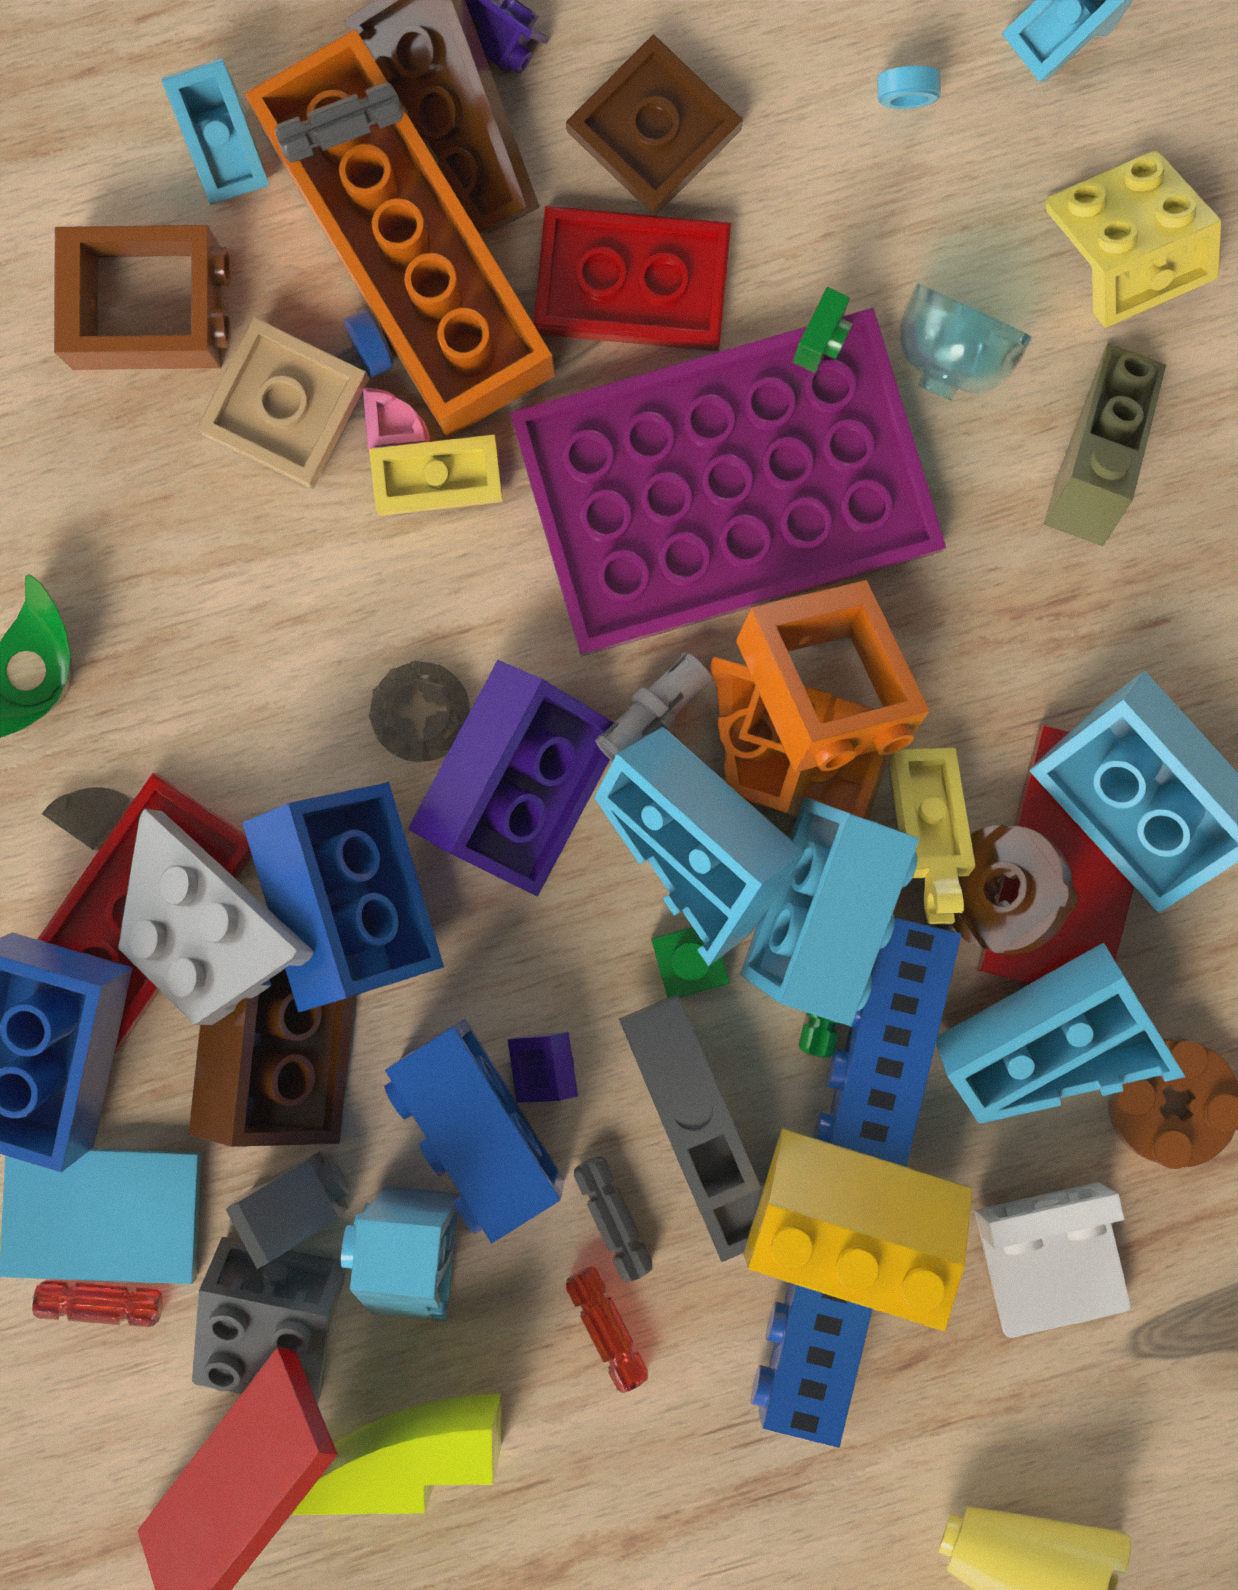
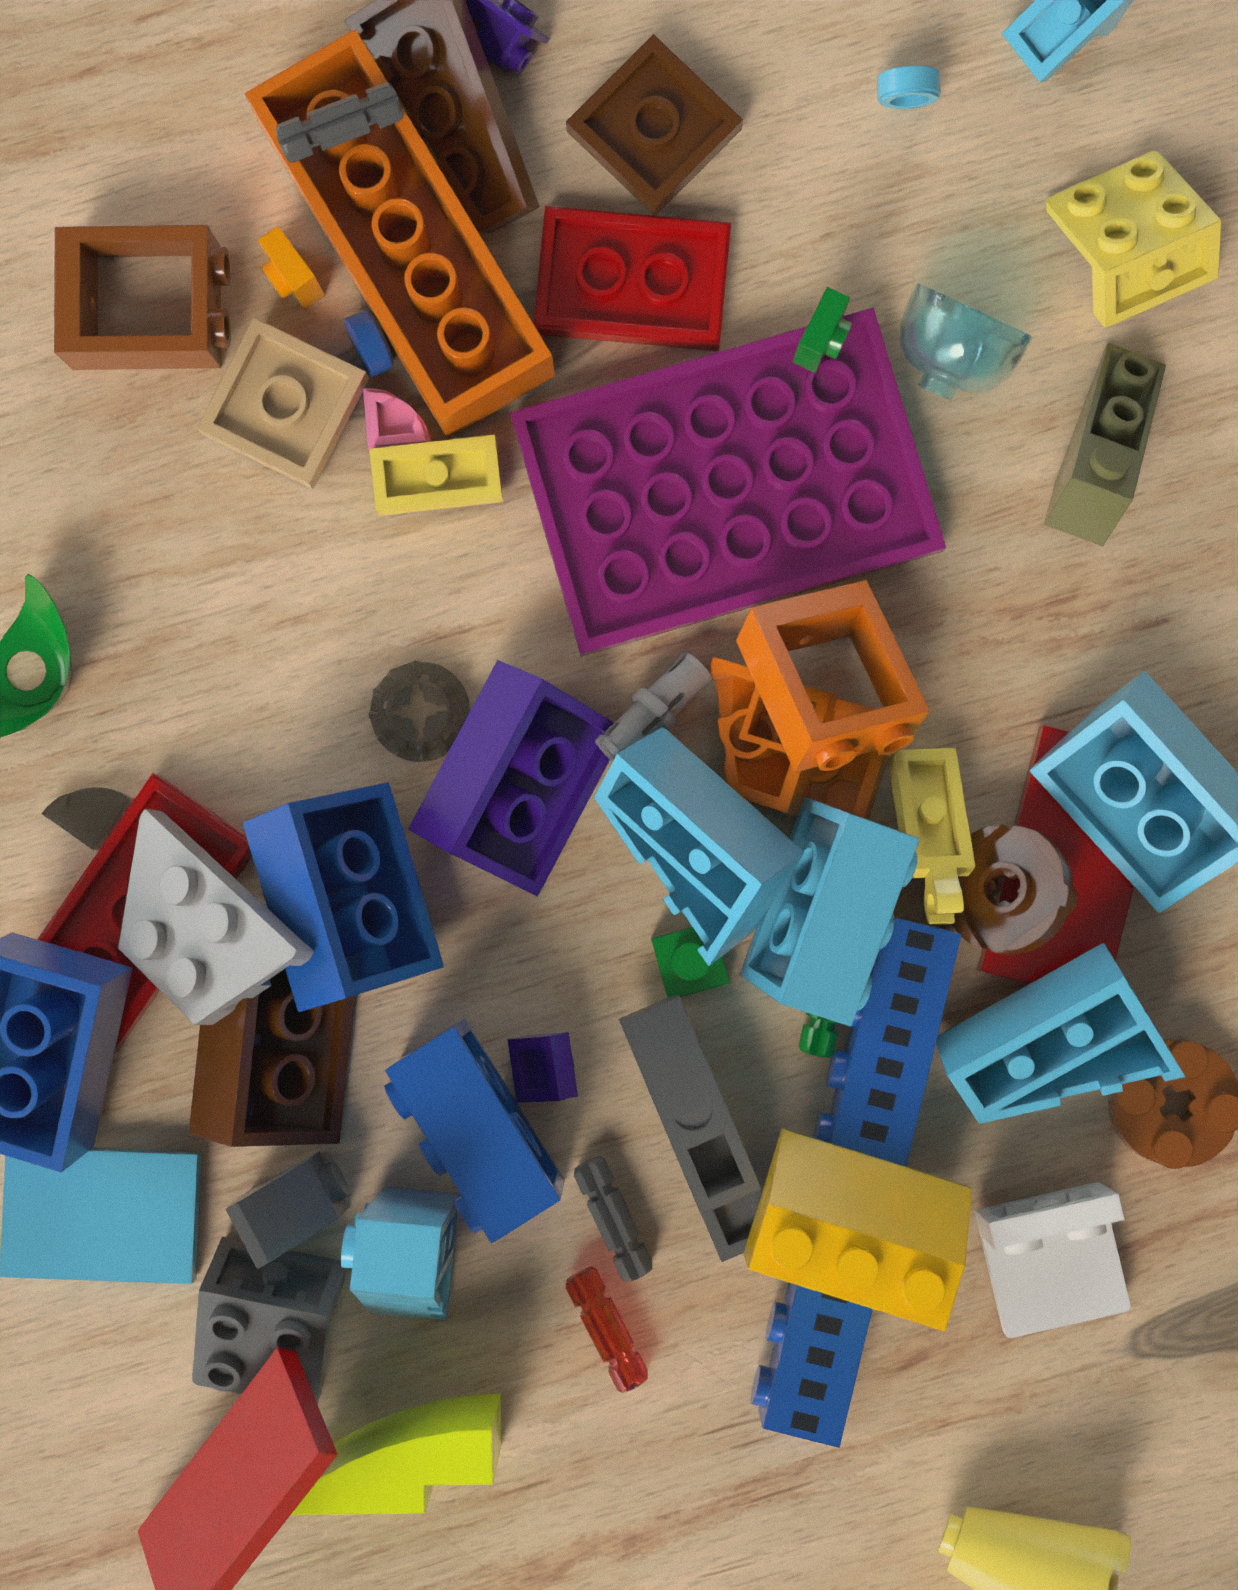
(97, 1303): clear red axle -> none
(216, 130): medium azure slope -> none
(288, 270): none -> light orange plate

